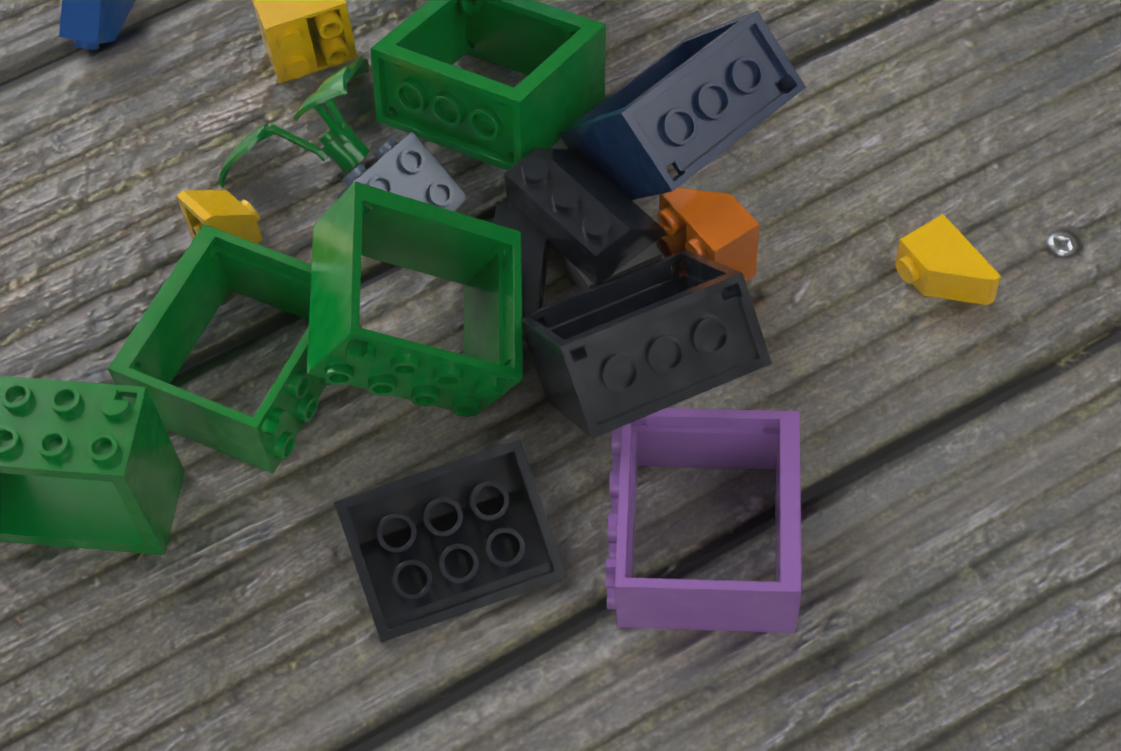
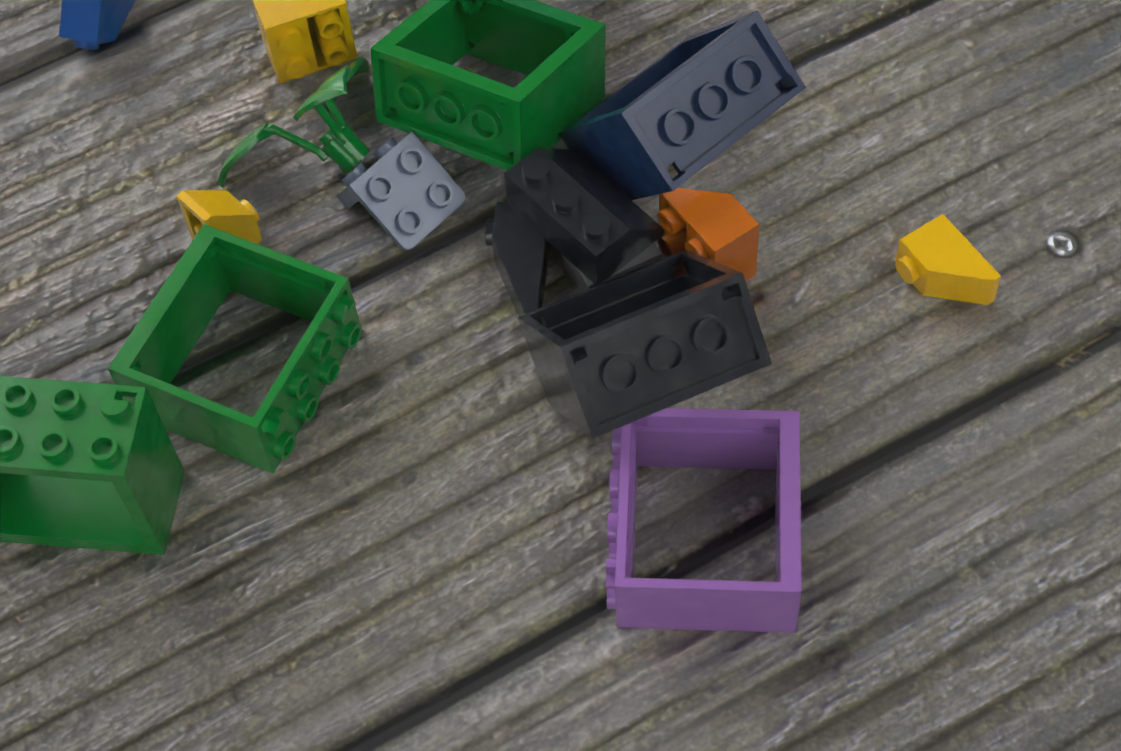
(433, 243): green window -> none
(450, 540): black slope -> none

